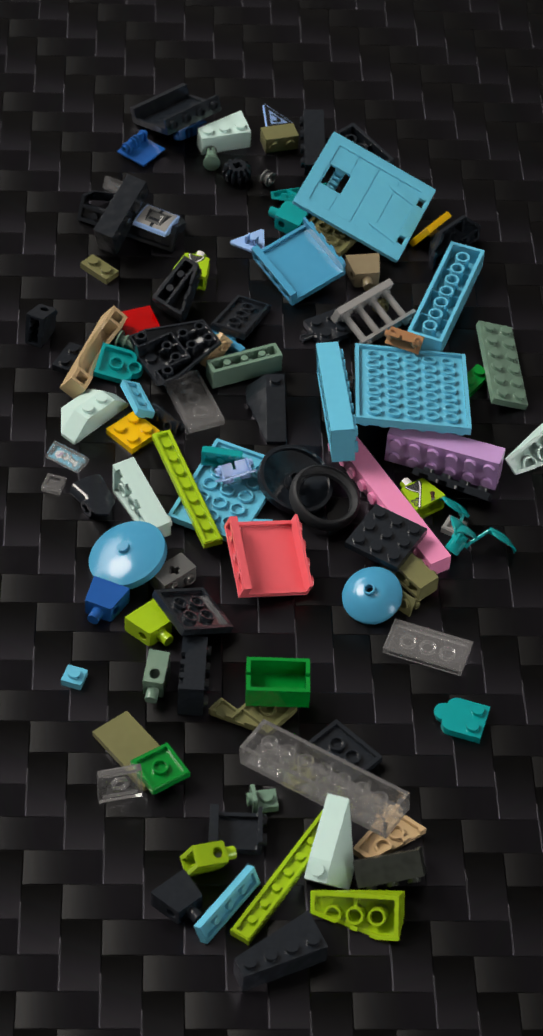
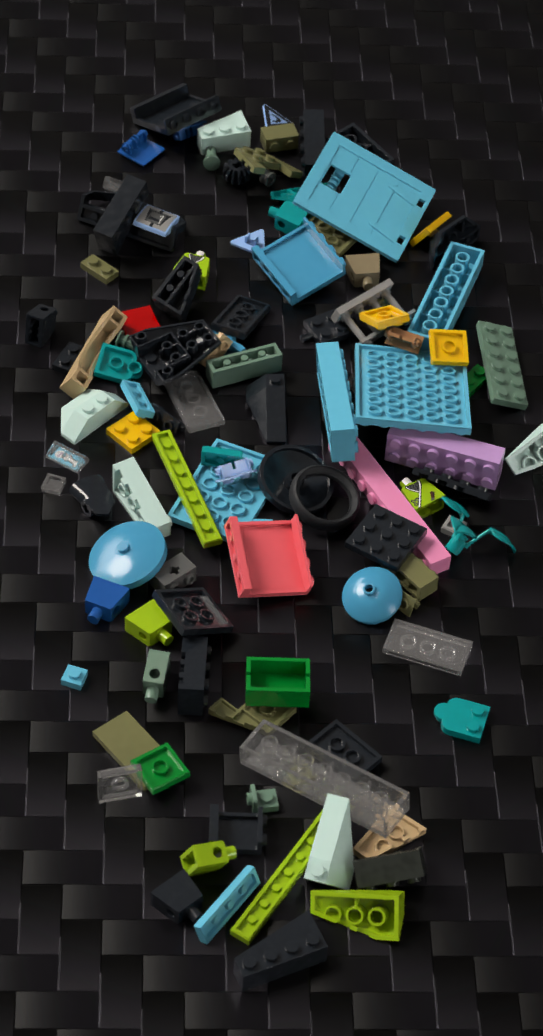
(260, 161): none -> olive wing
(384, 317): none -> yellow plate
(448, 347): none -> yellow plate

